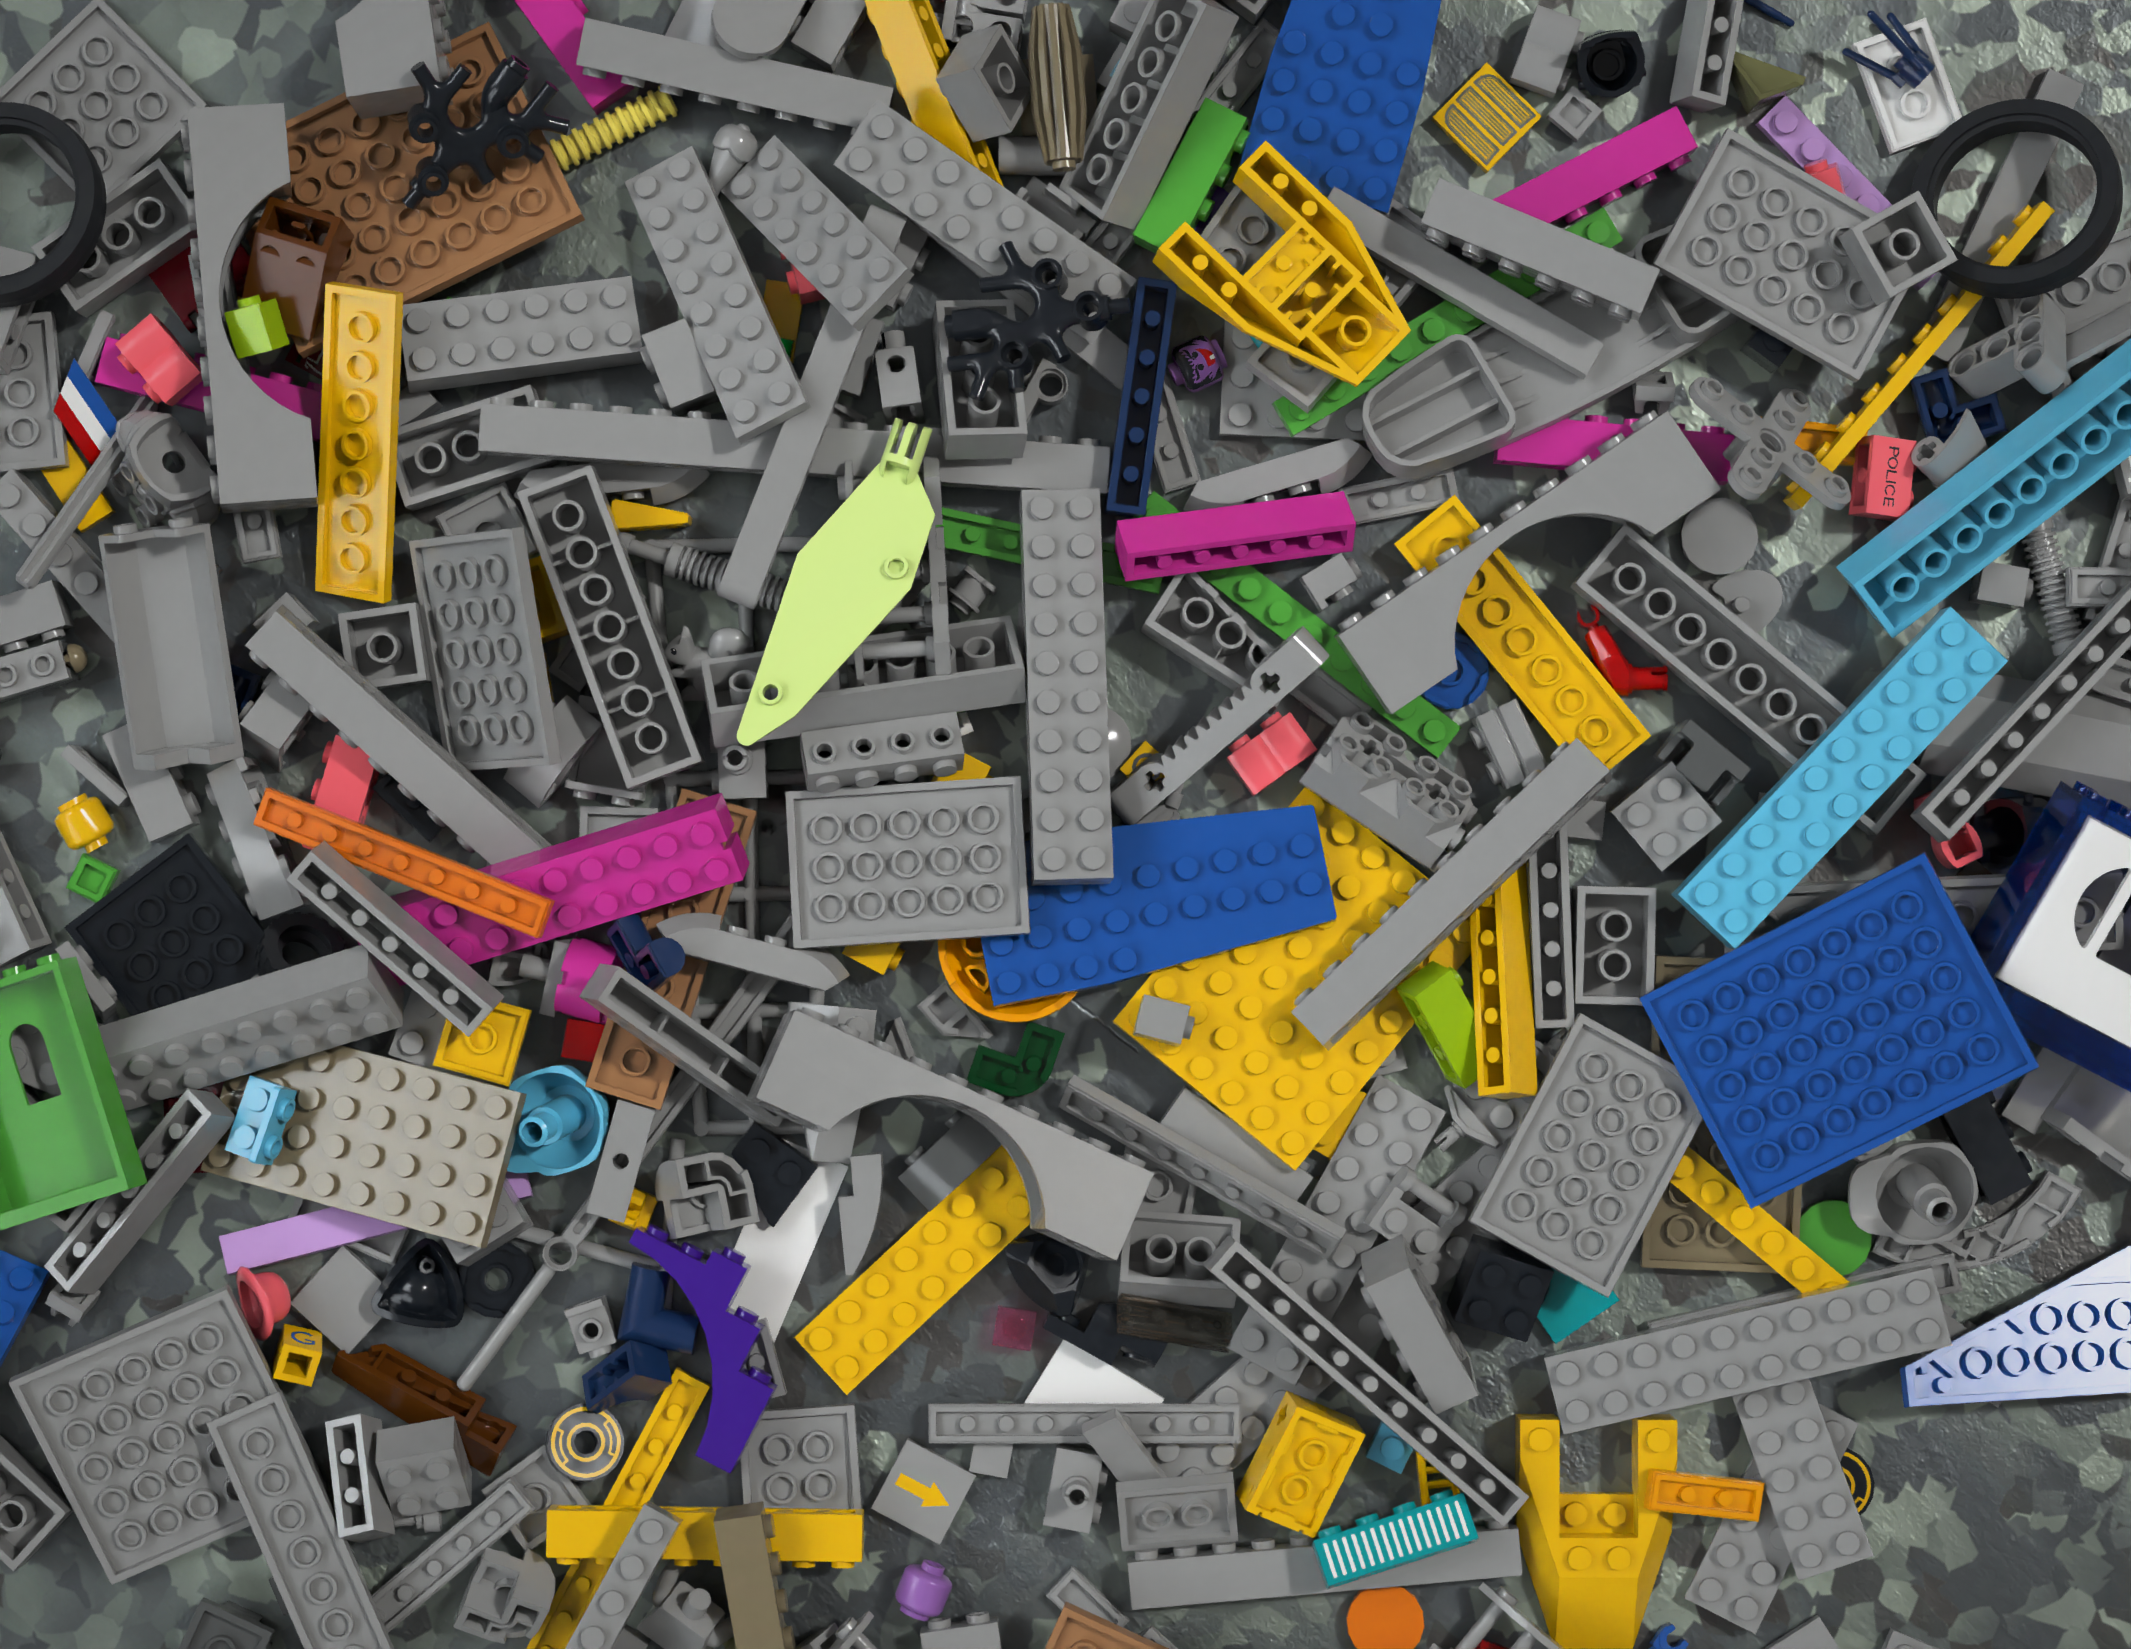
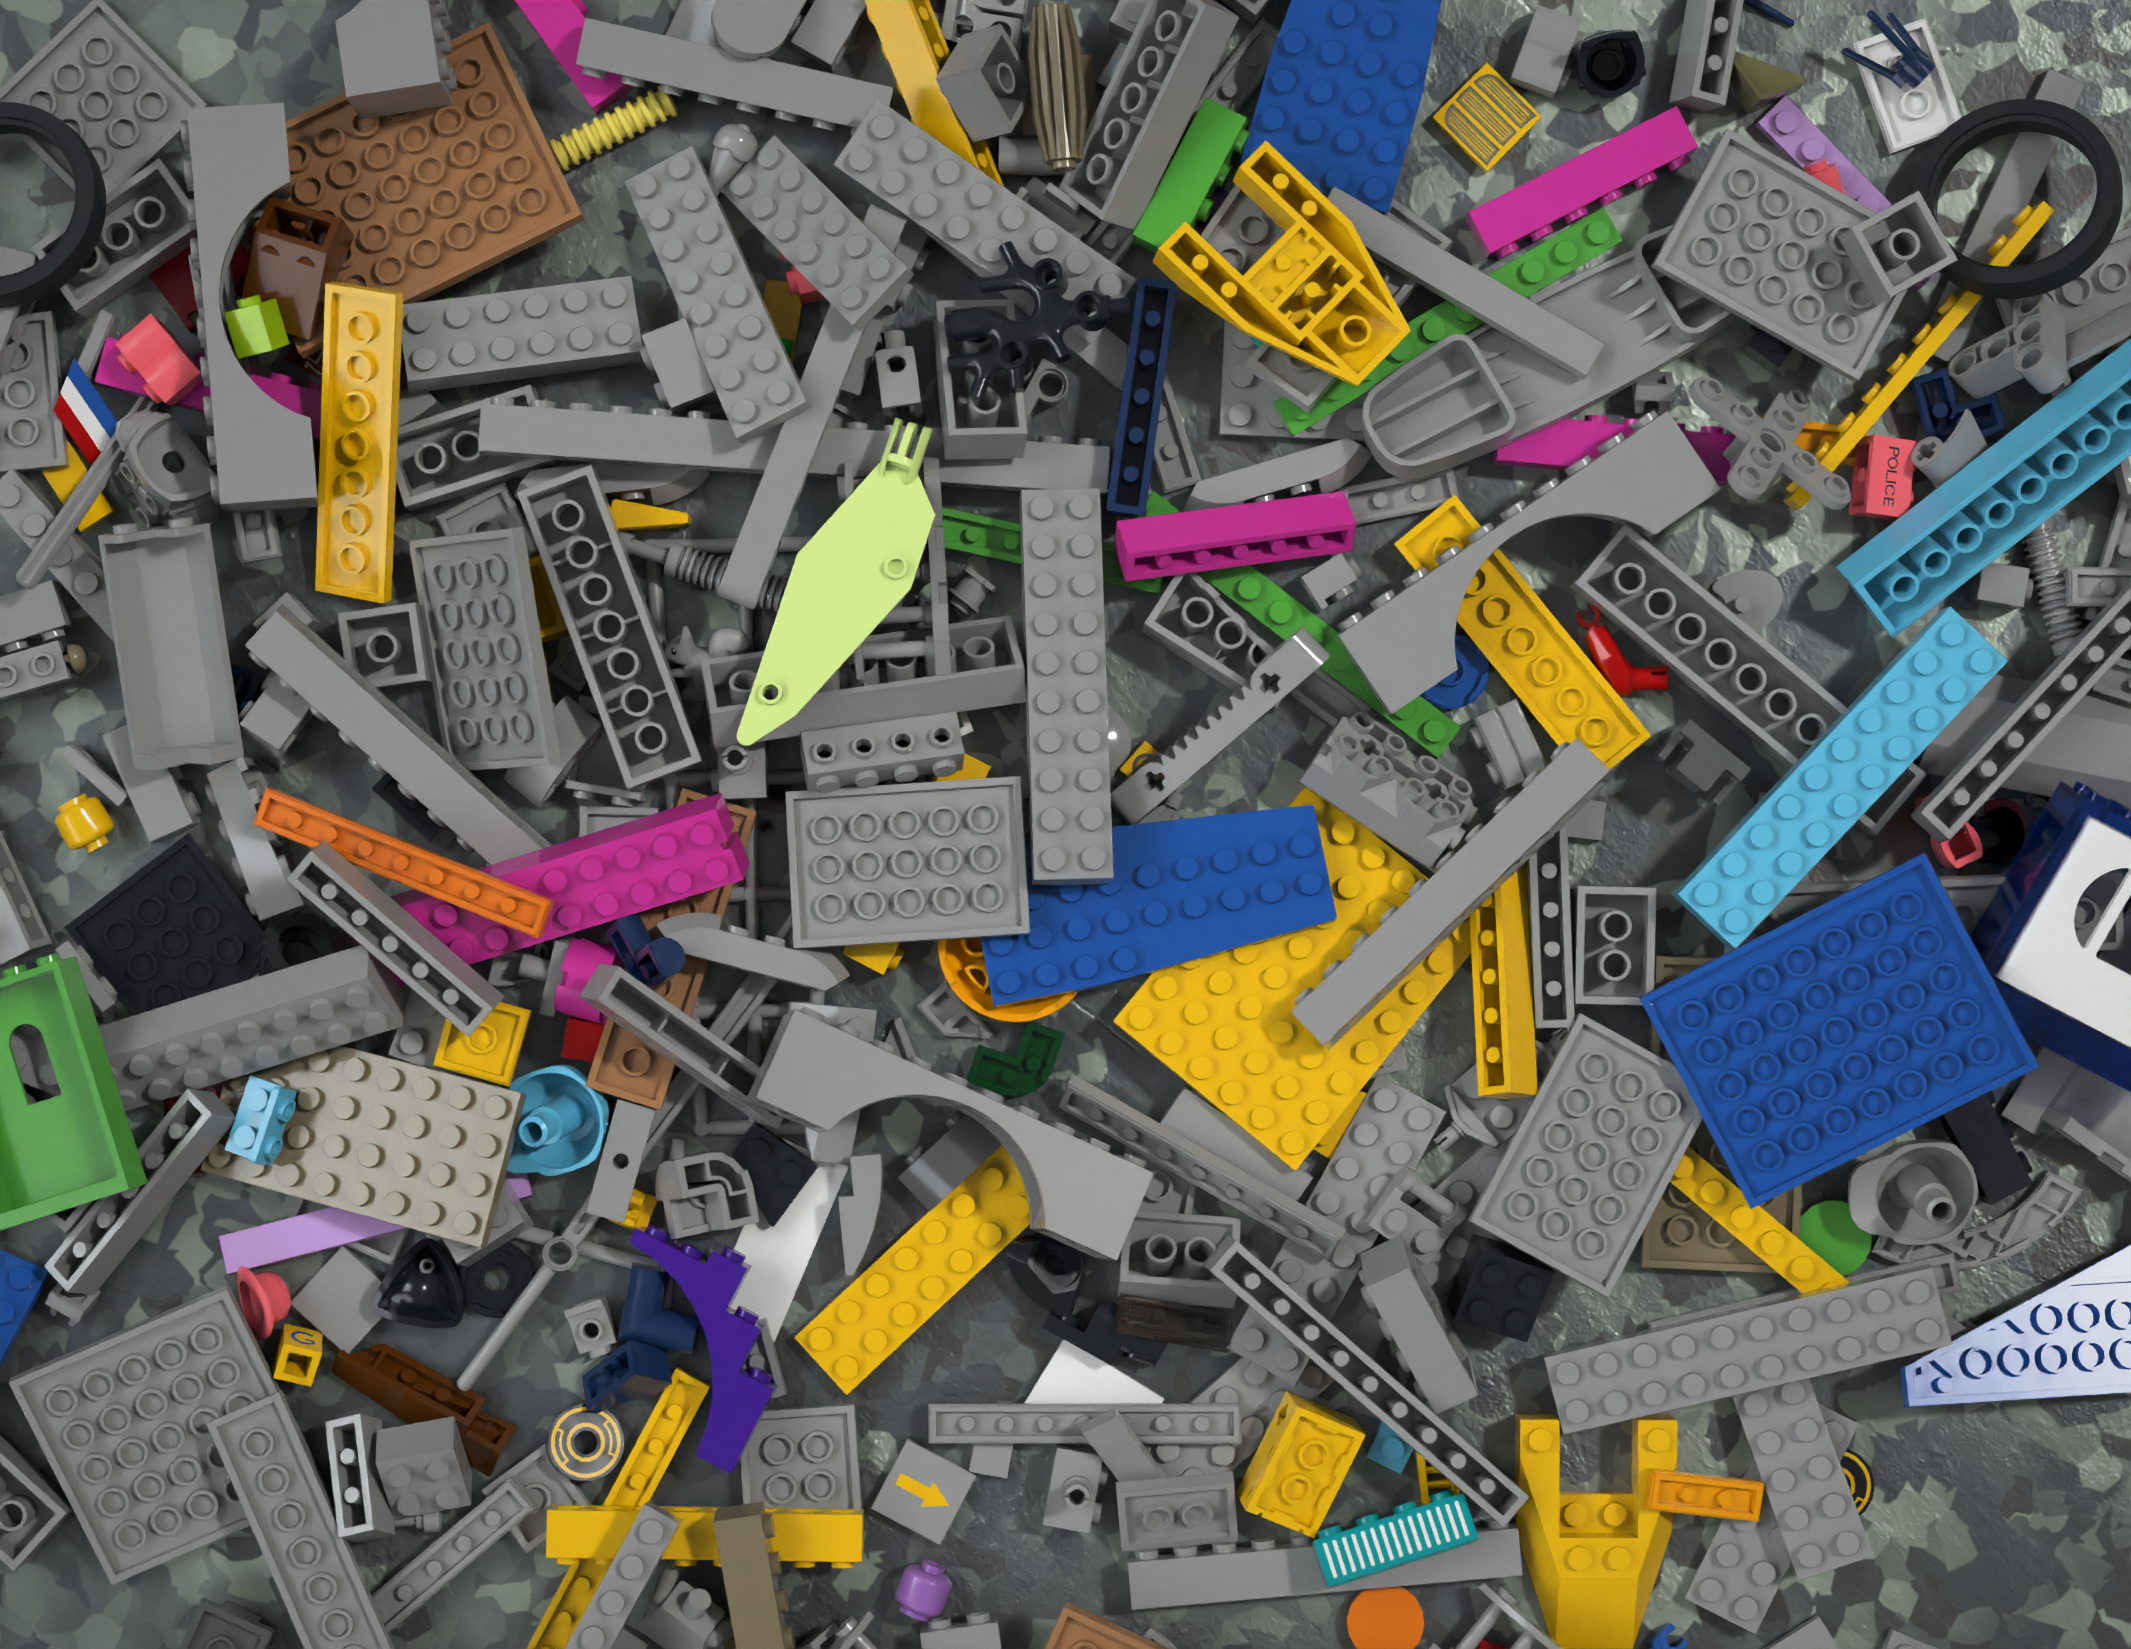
(92, 878): bright green tile -> none
(345, 782): coral brick -> none
(496, 126): black plant -> none
(506, 1596): light grey brick -> none
(1014, 1328): clear pink plate -> none
(1079, 1591): light grey tile -> none
(1163, 1021): light grey brick -> none
(1197, 363): head -> none
(1270, 753): coral brick -> none
(1444, 1020): lime brick -> none
(1538, 250): light grey brick -> none
(1570, 1306): teal tile -> none
(1574, 114): light grey plate -> none
(1665, 815): light grey brick -> none
(1718, 536): light grey tile -> none

